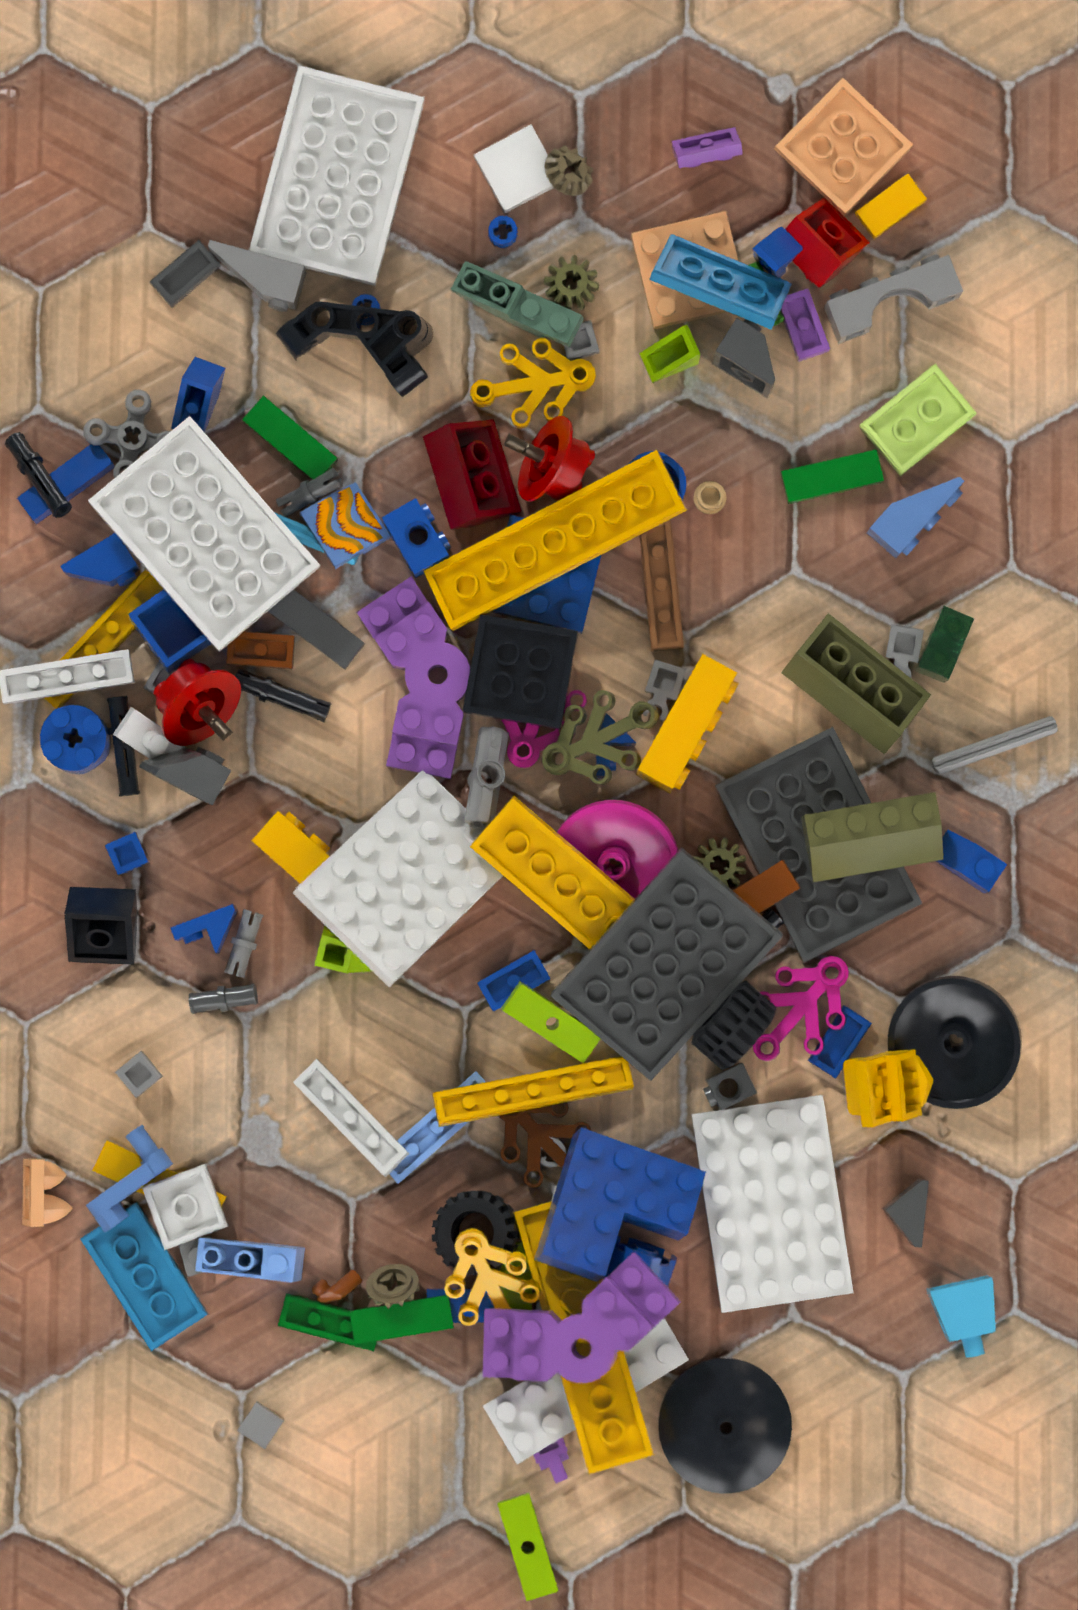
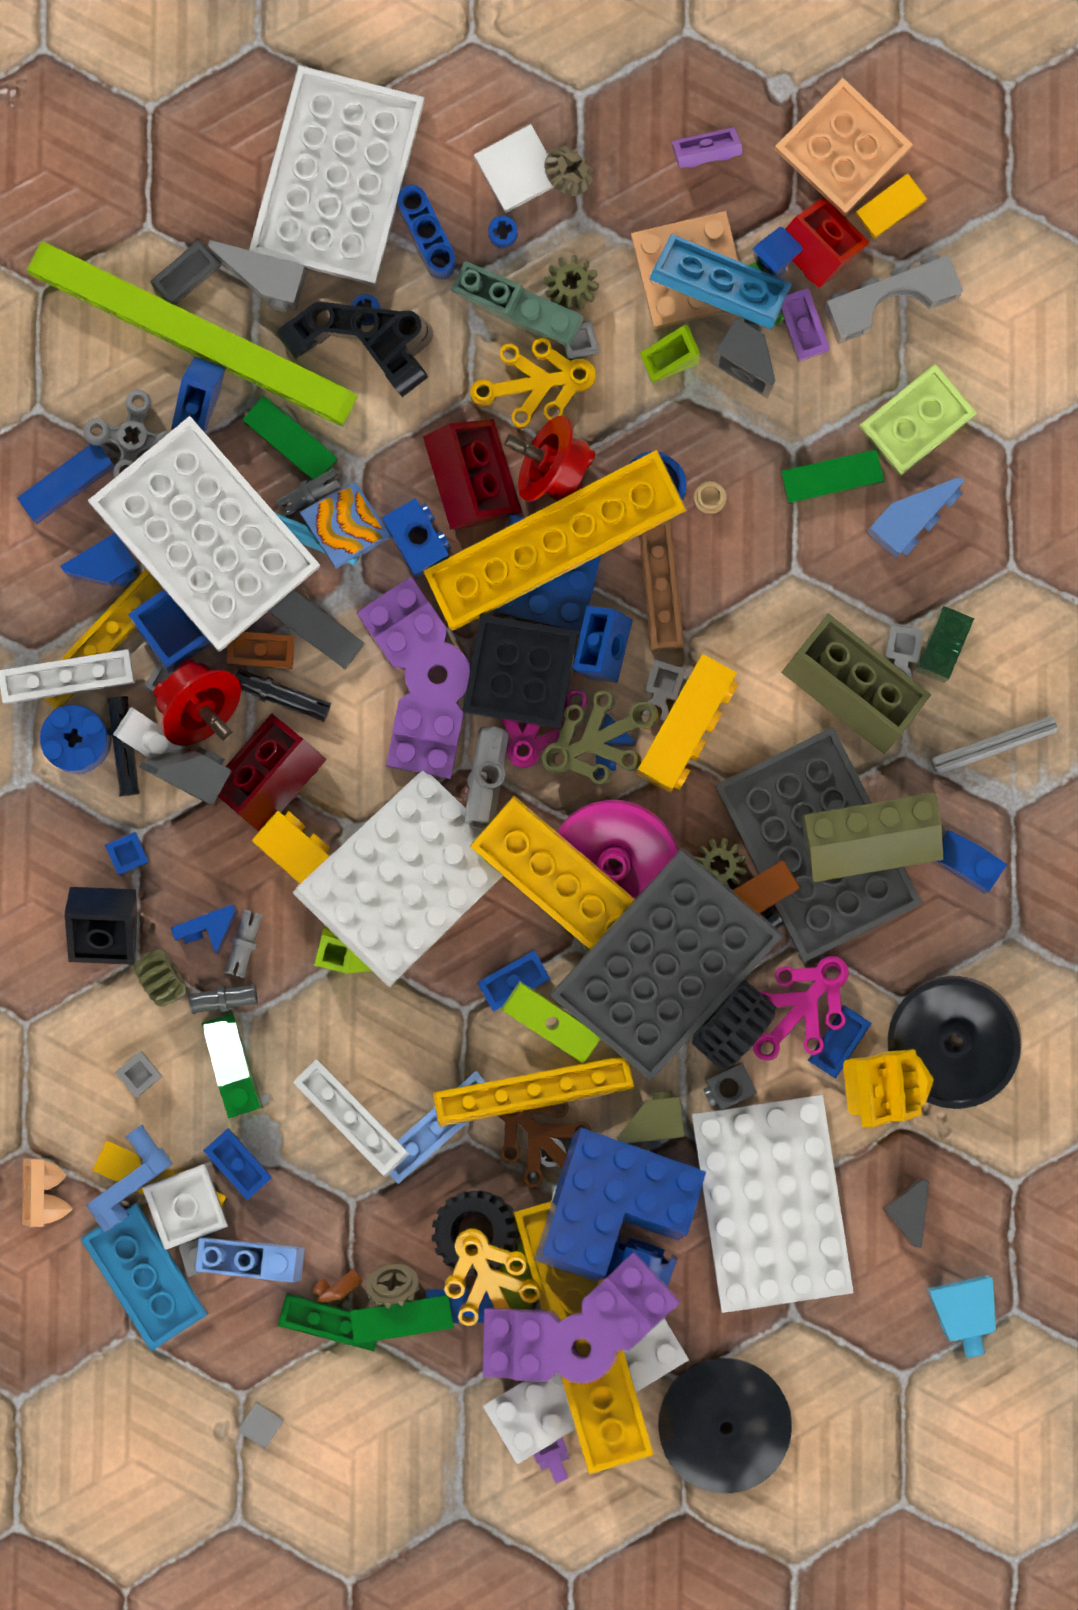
(31, 465): black pin -> none
(160, 978): none -> olive gear
(192, 333): none -> lime beam
(231, 1066): none -> slope
(237, 1164): none -> blue plate
(269, 772): none -> dark red slope
(421, 217): none -> blue beam
(533, 1565): lime tile -> none
(602, 644): none -> blue brick
(655, 1120): none -> olive slope

